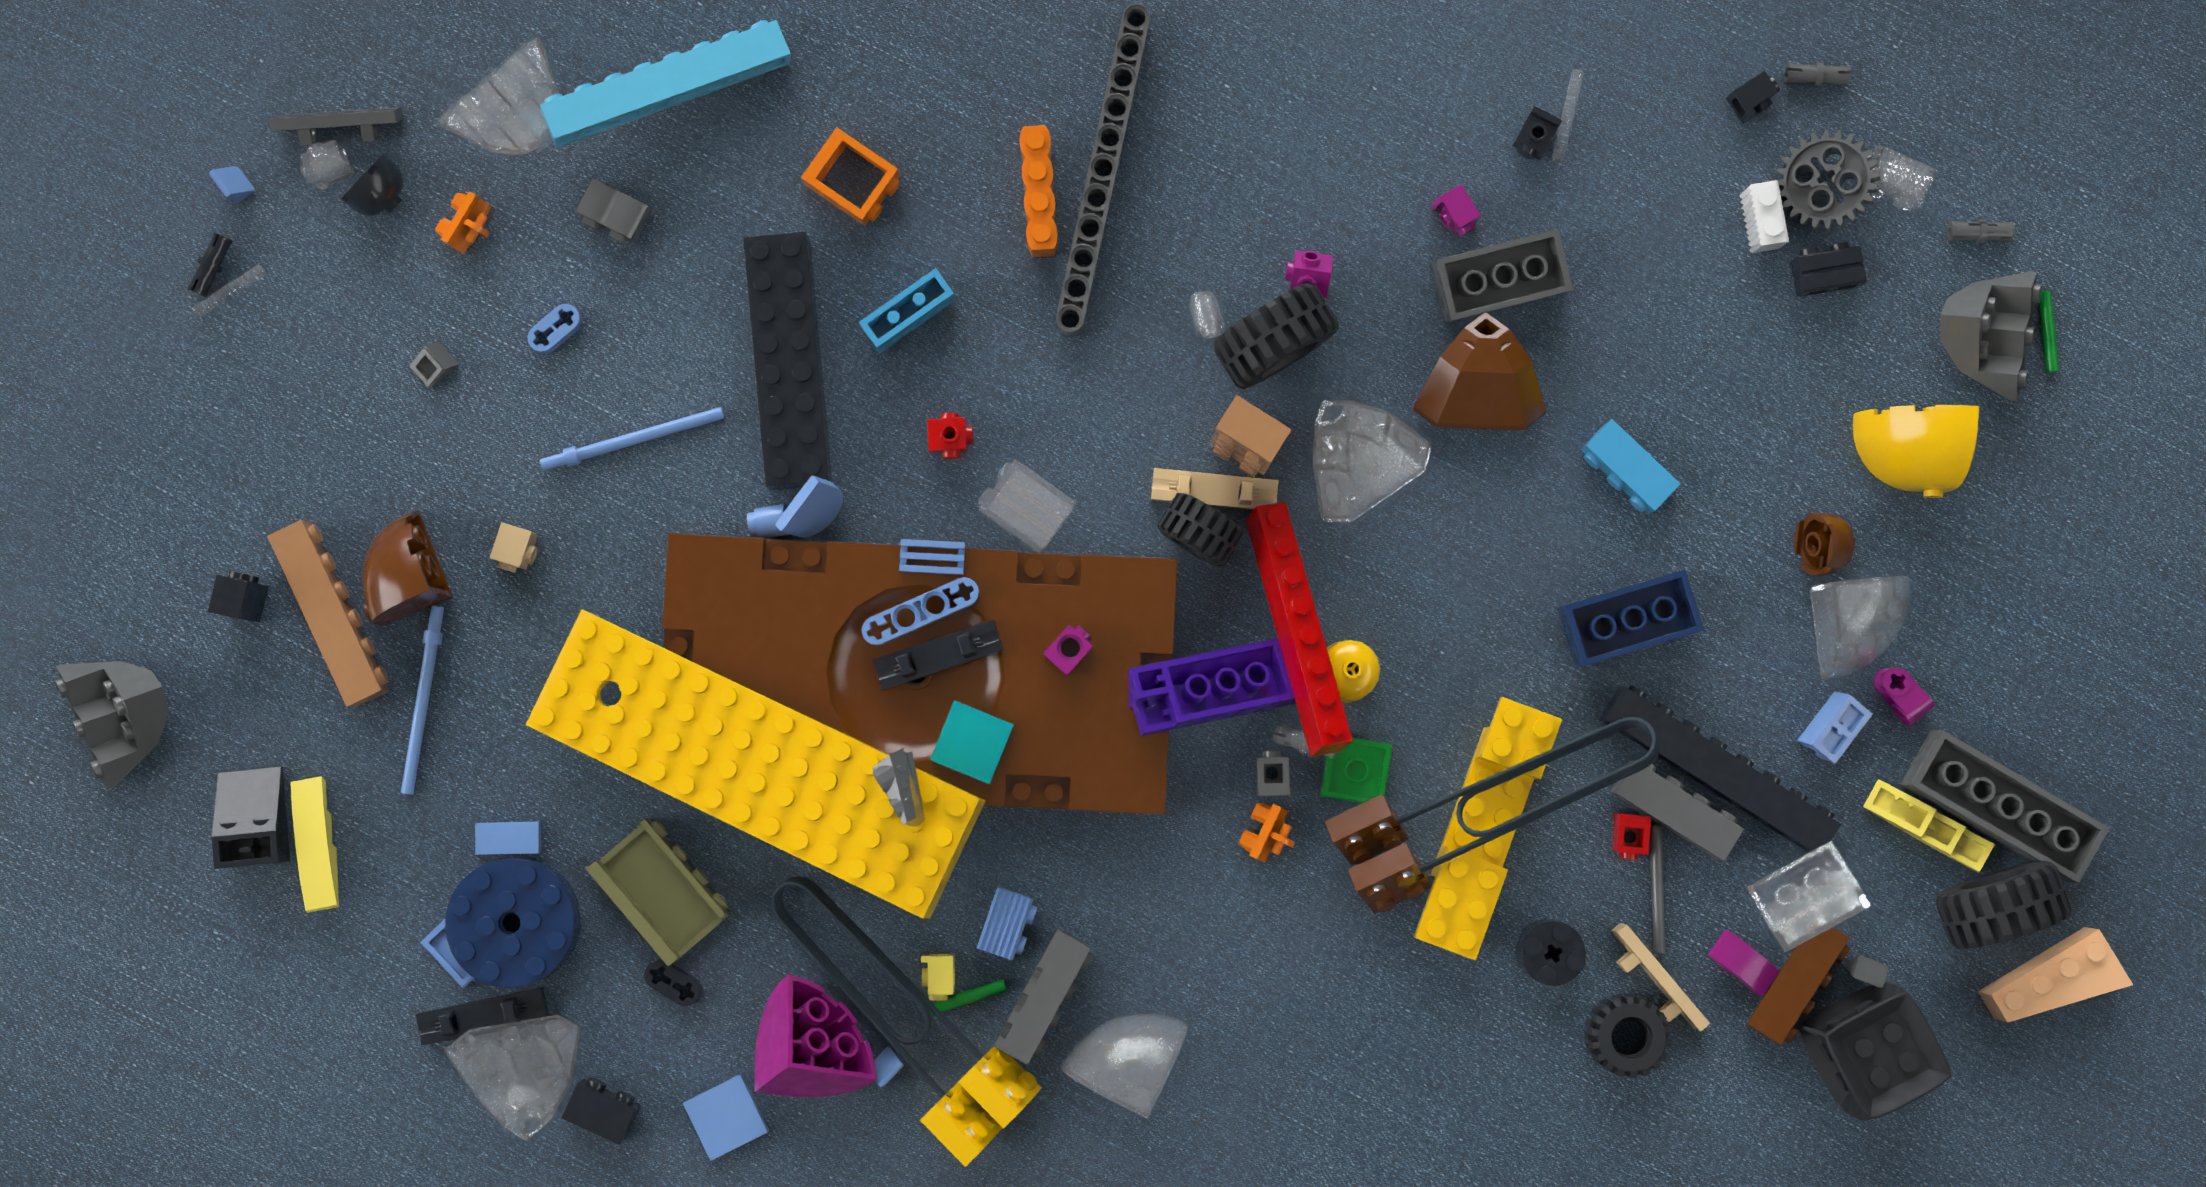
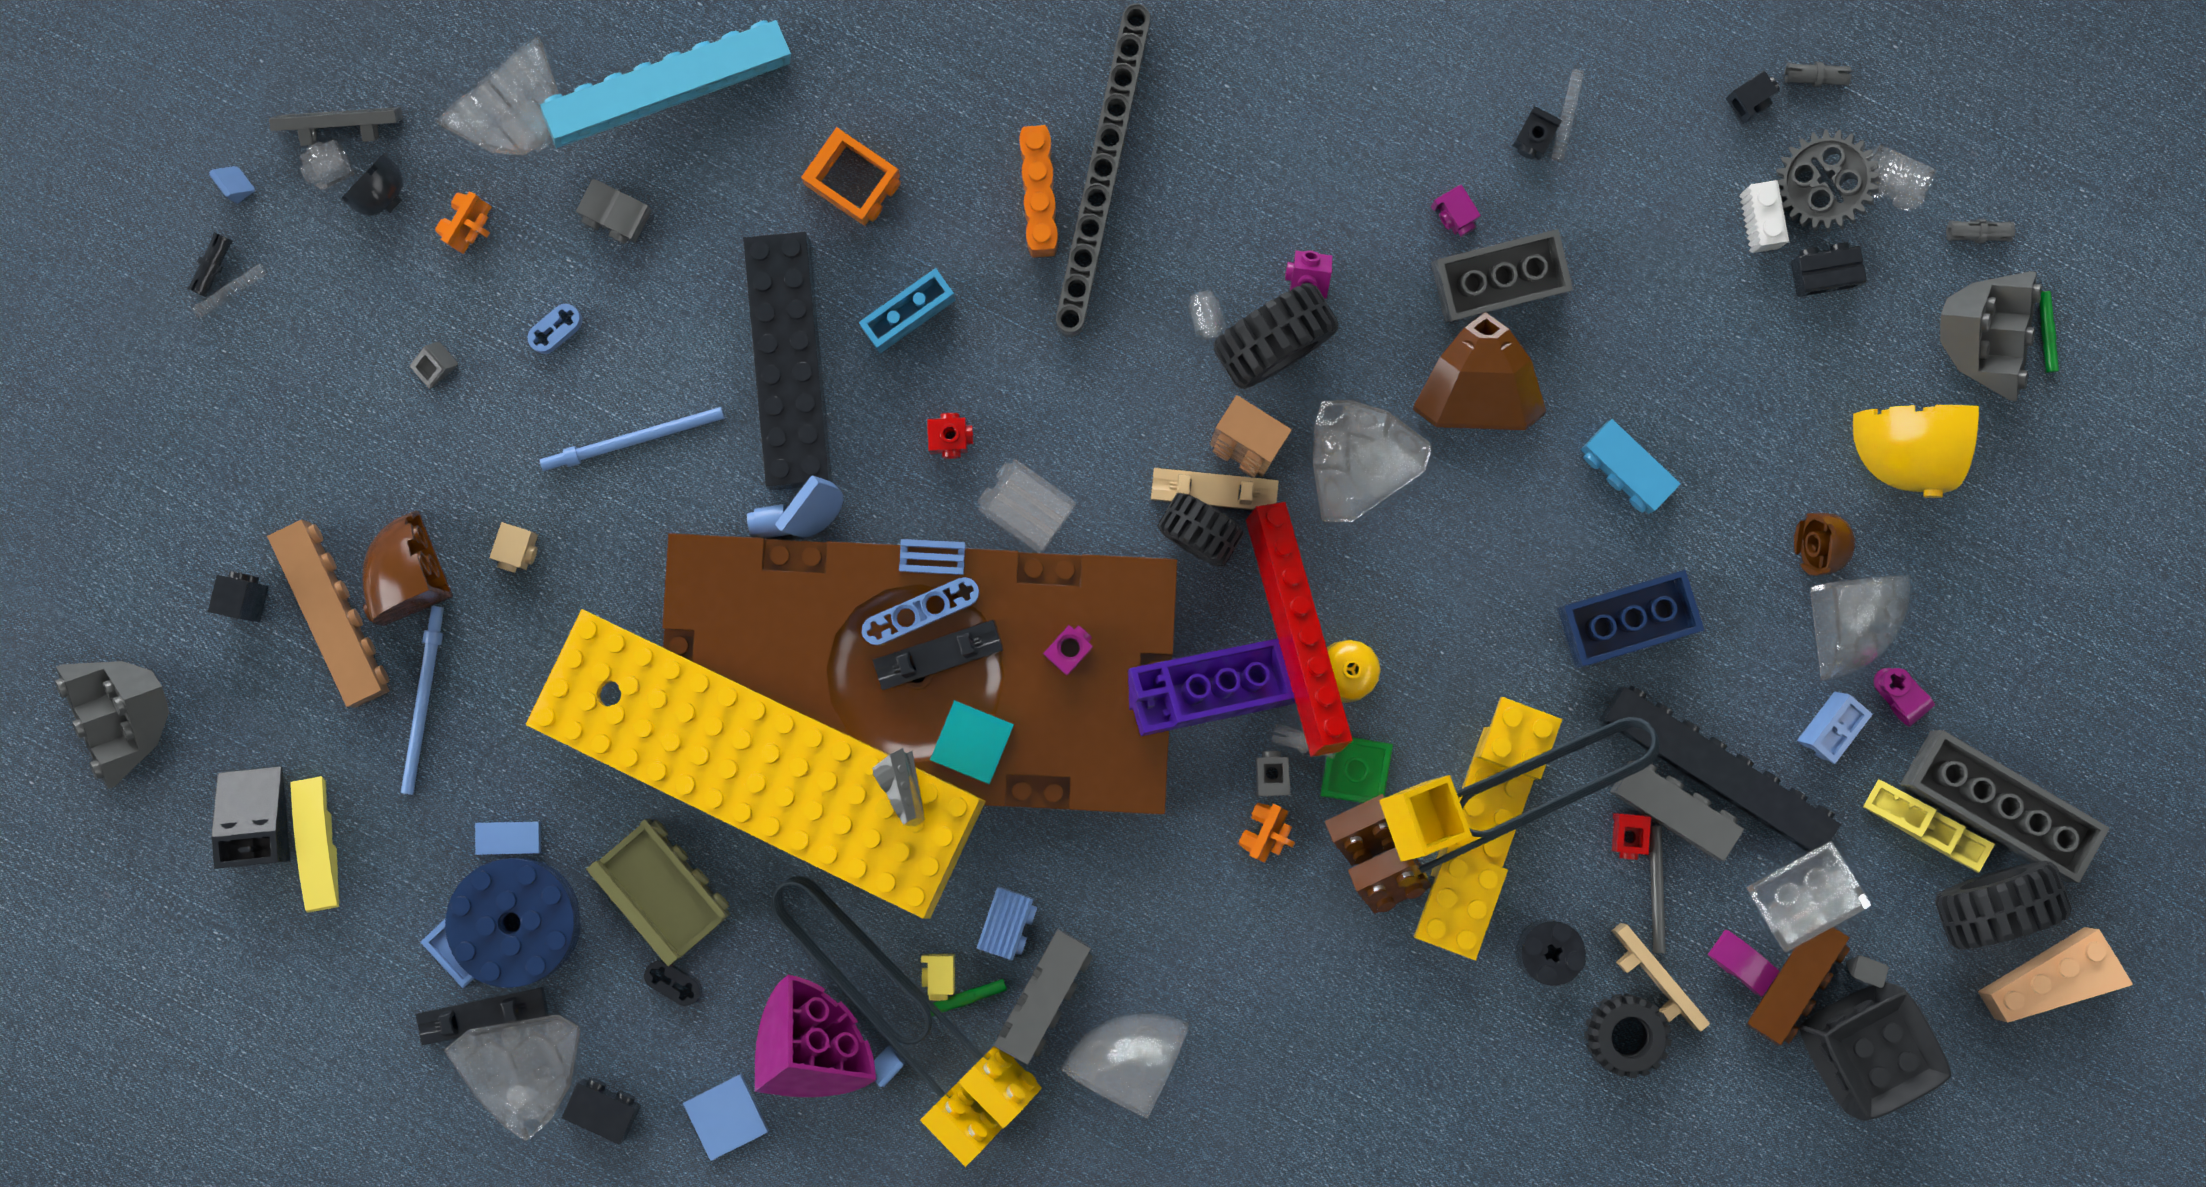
(1425, 818): none -> yellow piece

